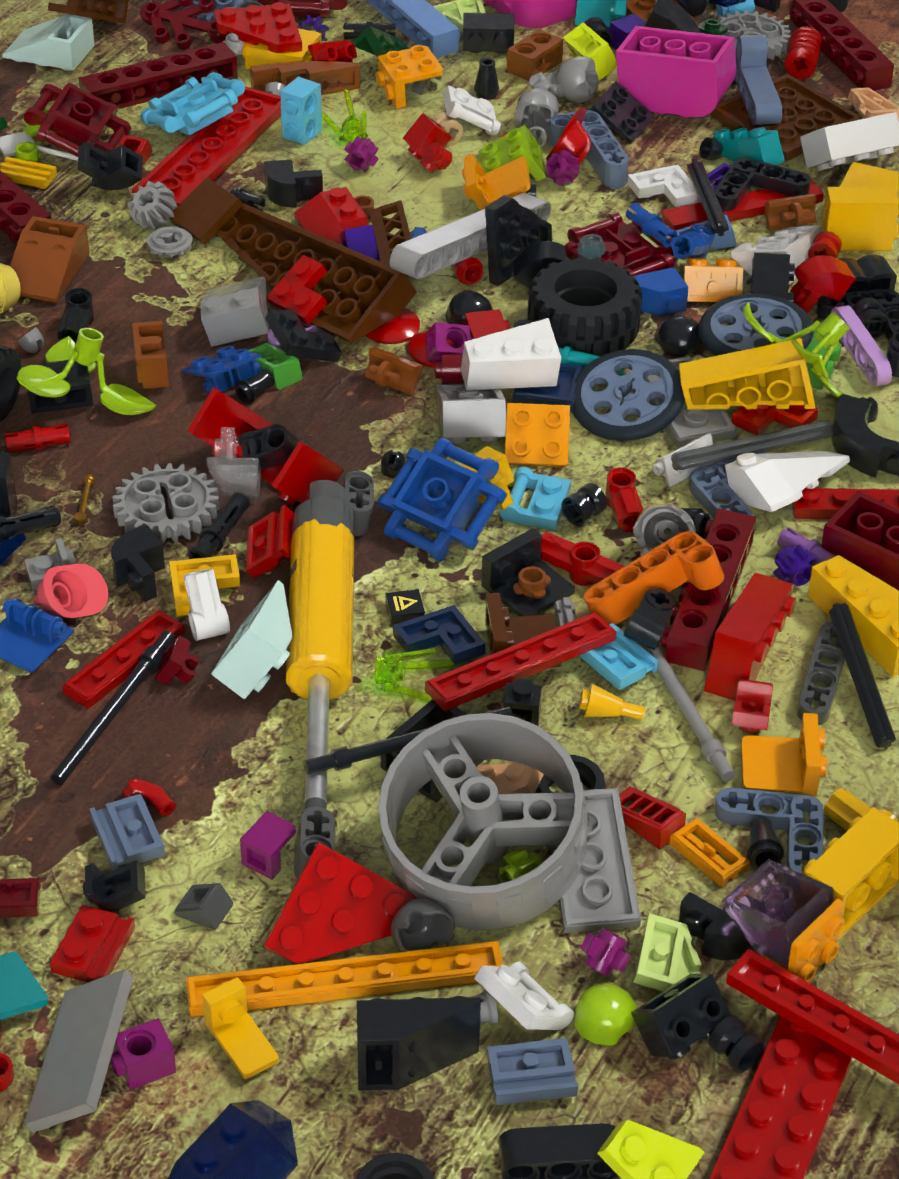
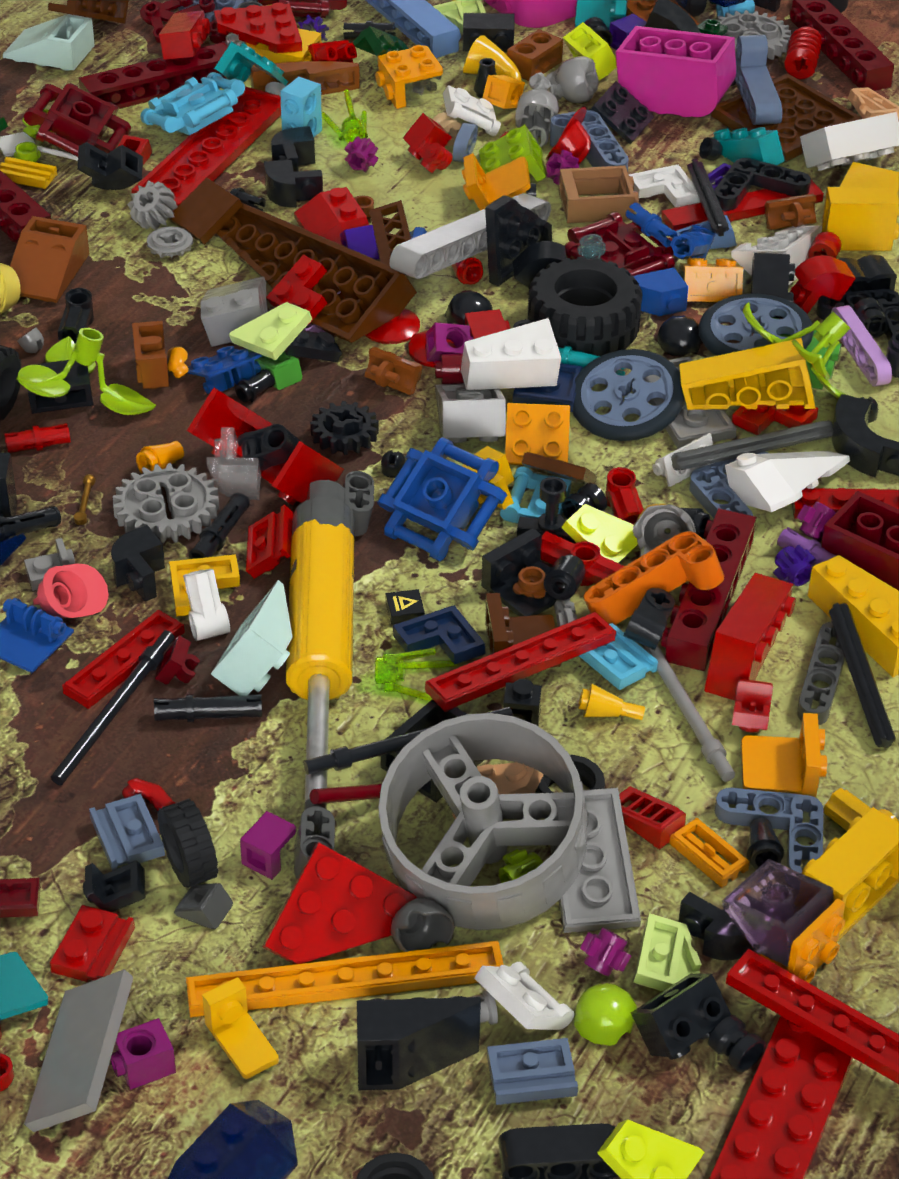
(159, 454): none -> light orange cone
(176, 364): none -> light orange arm
(184, 34): none -> red brick
(187, 843): none -> black tyre
(207, 707): none -> black pin
(238, 61): none -> teal bracket
(272, 331): none -> yellowish green wing
(294, 145): none -> black brick
(344, 427): none -> black gear
(346, 793): none -> dark red bar
(465, 141): none -> sand blue beam
(485, 48): none -> yellow hat
(503, 91): none -> light orange brick
(552, 493): none -> black bar
(558, 468): none -> reddish brown tile
(564, 577): none -> black brick
(596, 181): none -> medium nougat window
(608, 532): none -> neon yellow wing
(814, 519): none -> magenta gear

